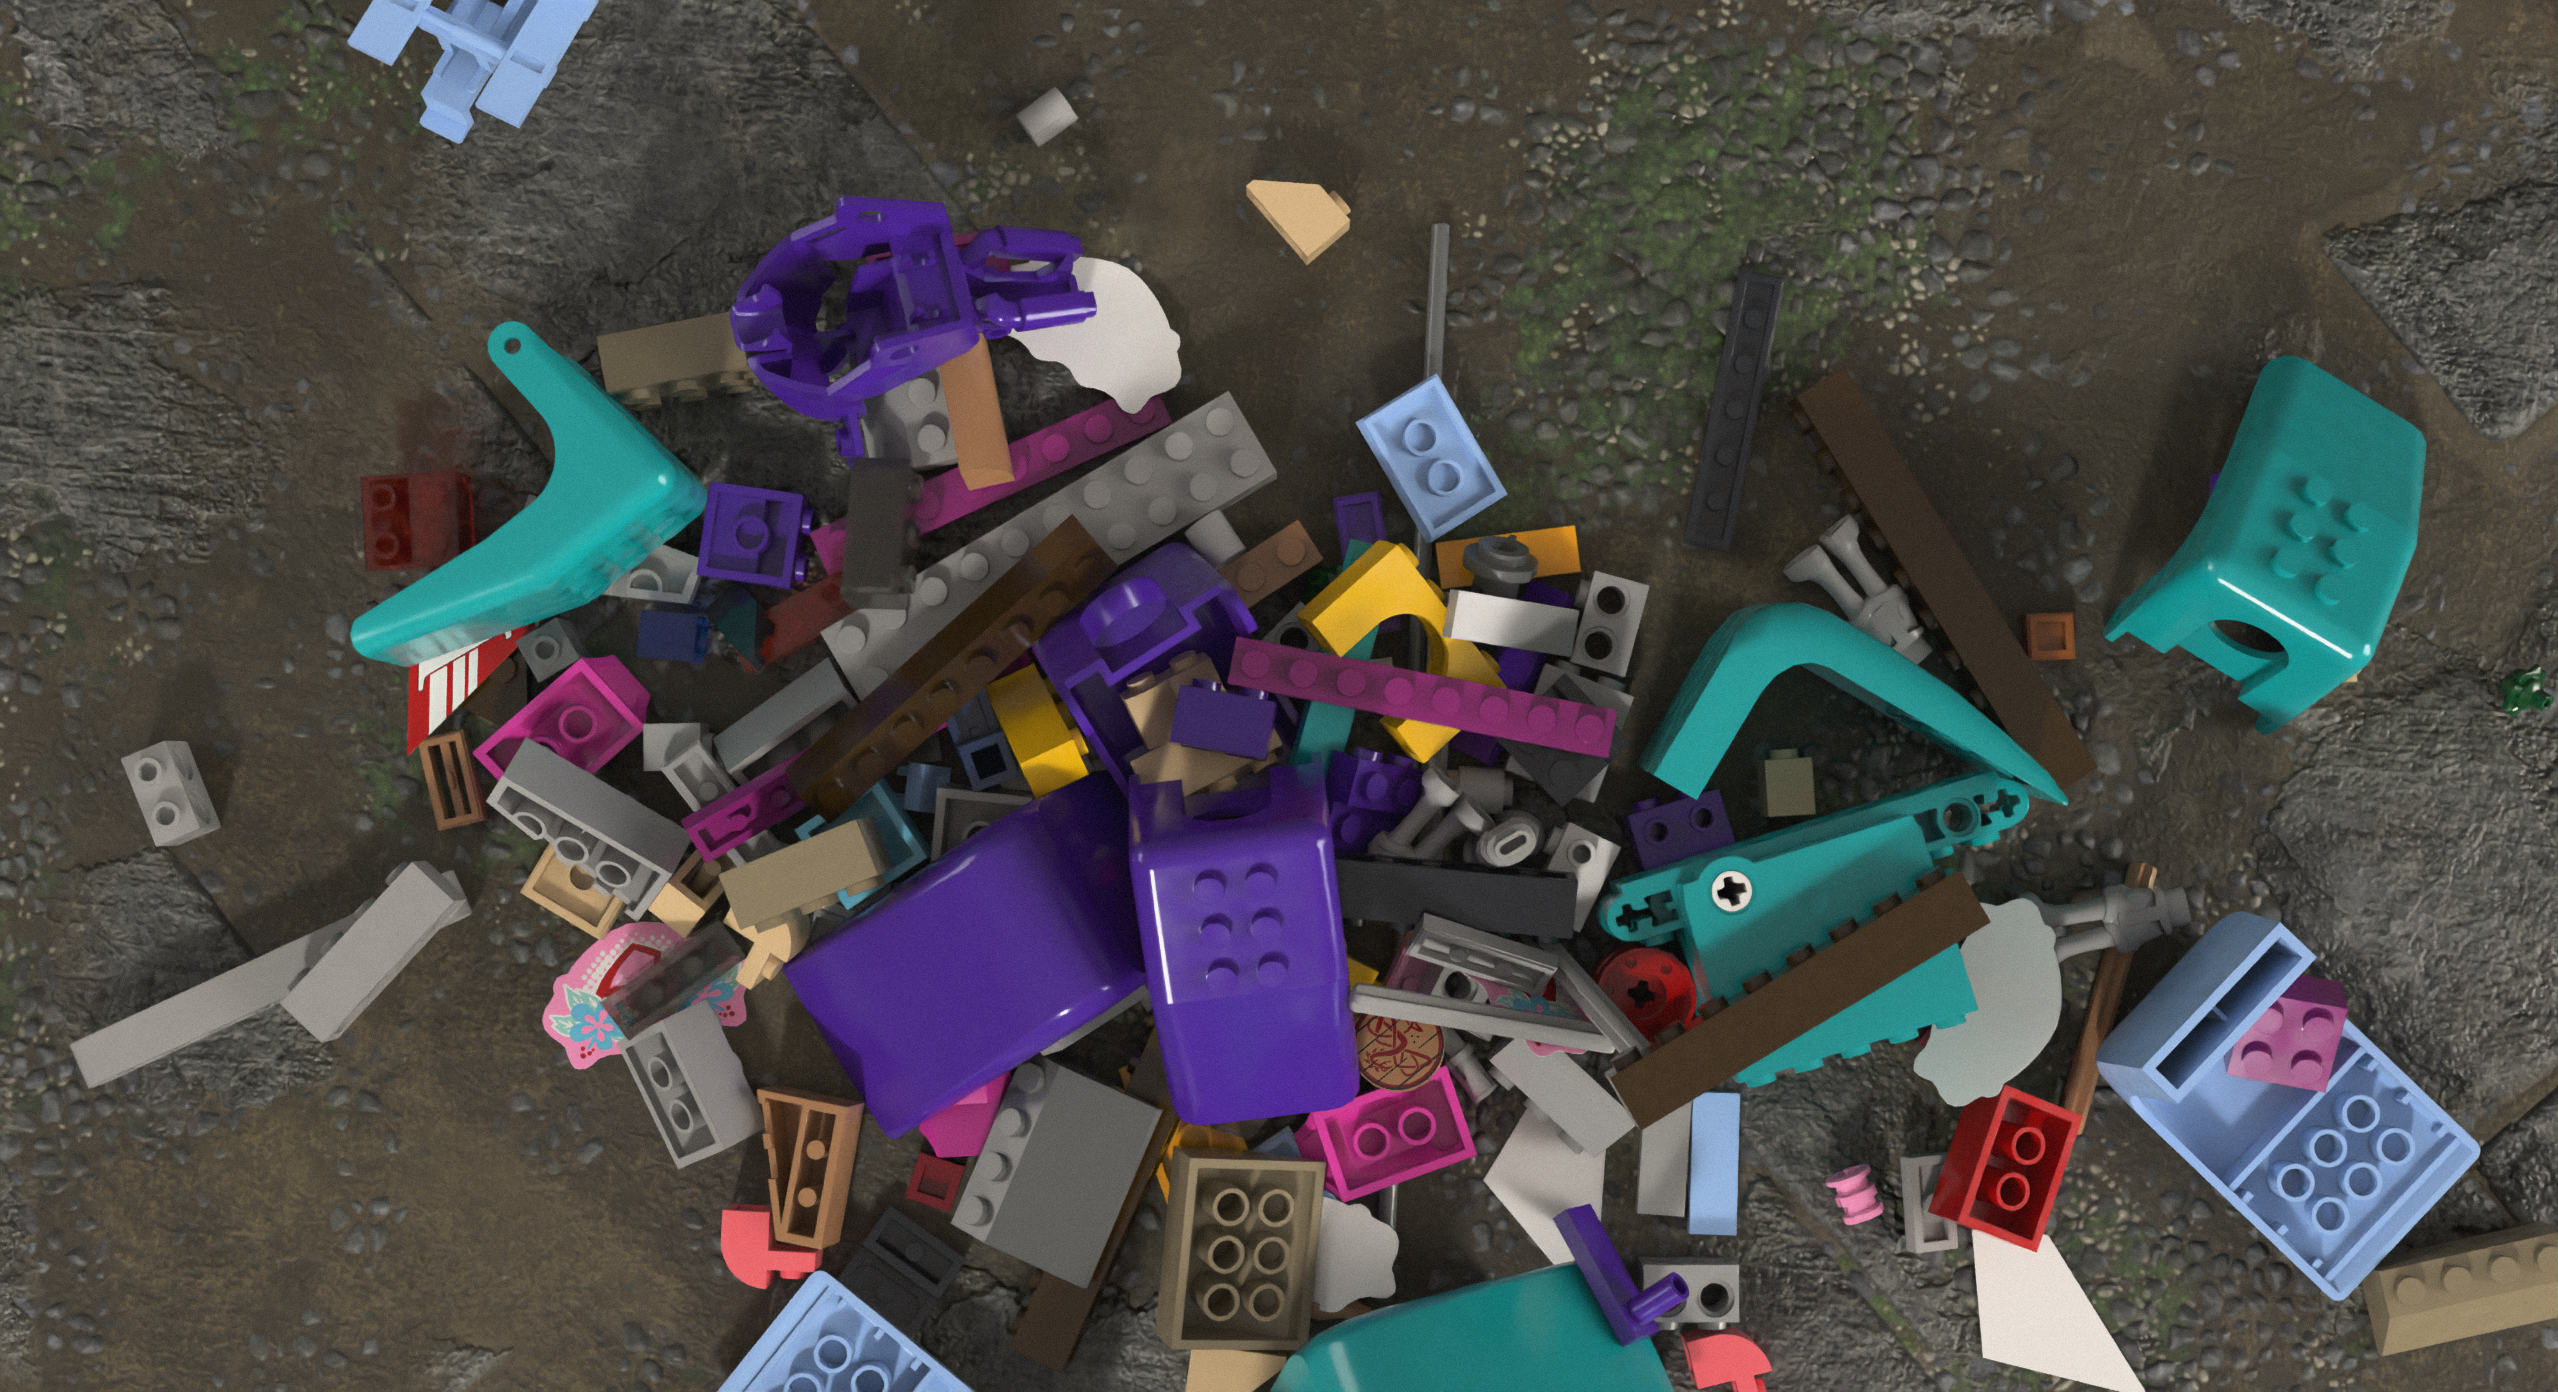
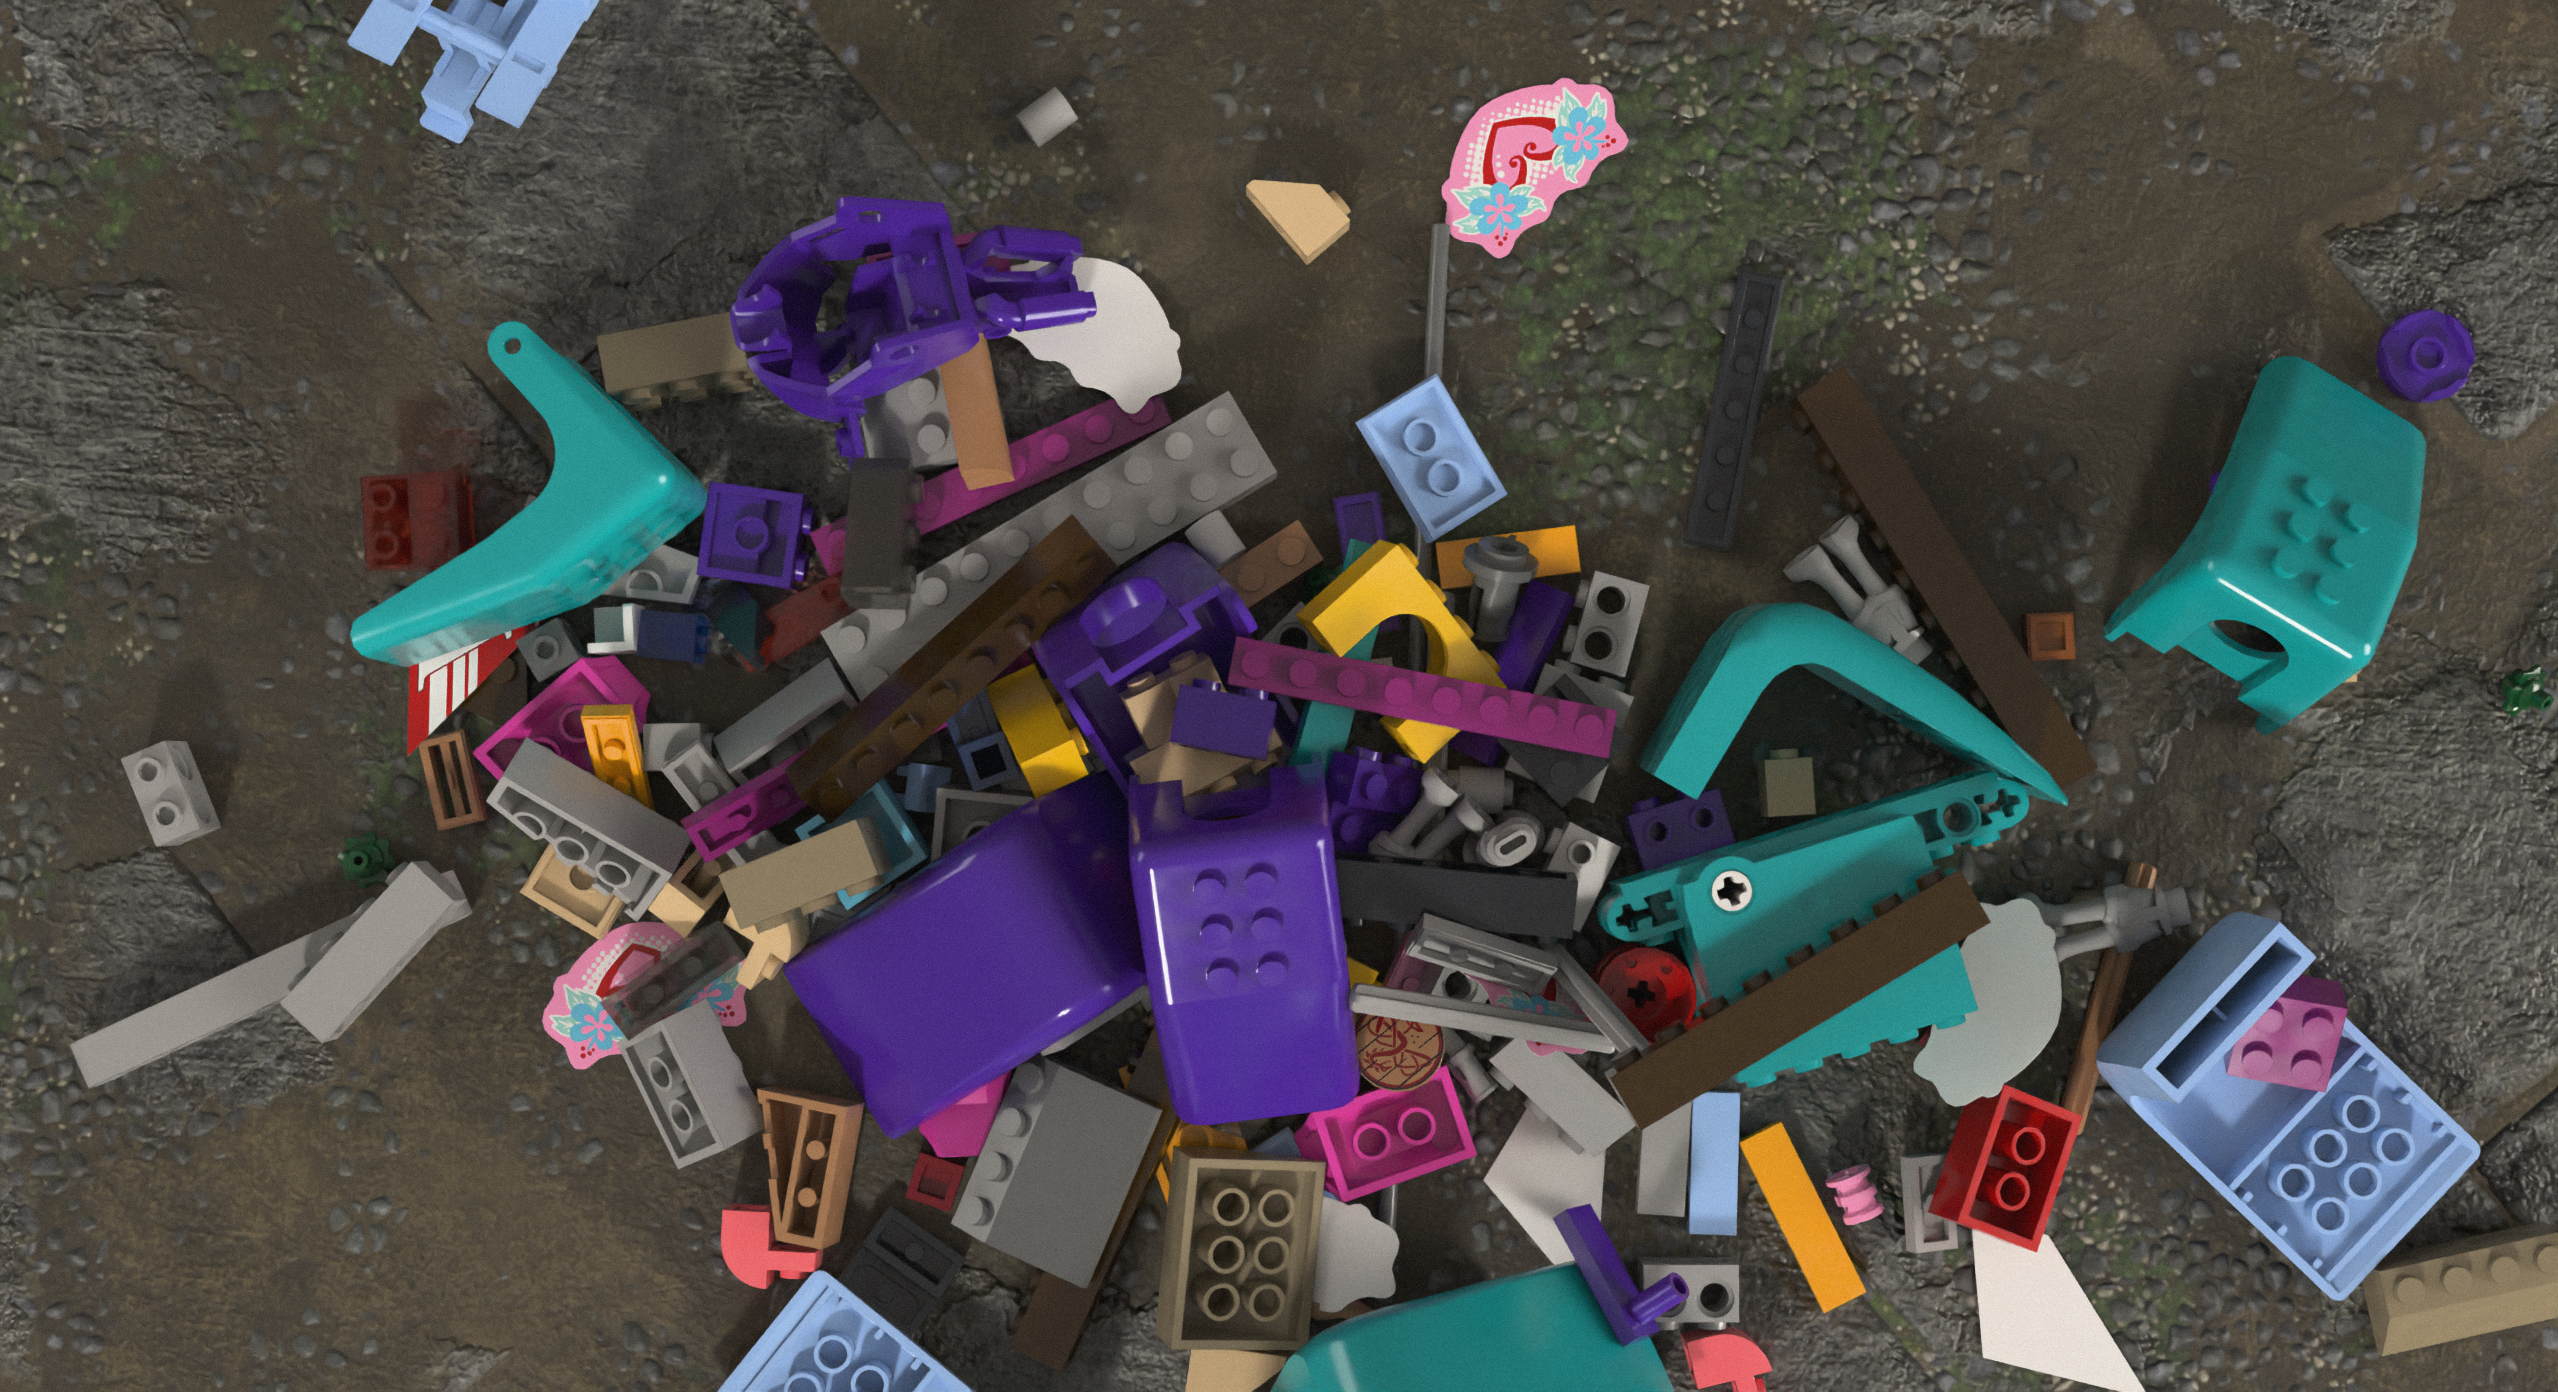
(366, 859): none -> dark green plant
(616, 630): none -> white panel
(617, 750): none -> light orange tile
(1510, 623): light grey tile -> none
(1523, 156): none -> sticker
(1801, 1216): none -> light orange tile
(2425, 356): none -> dark purple tile

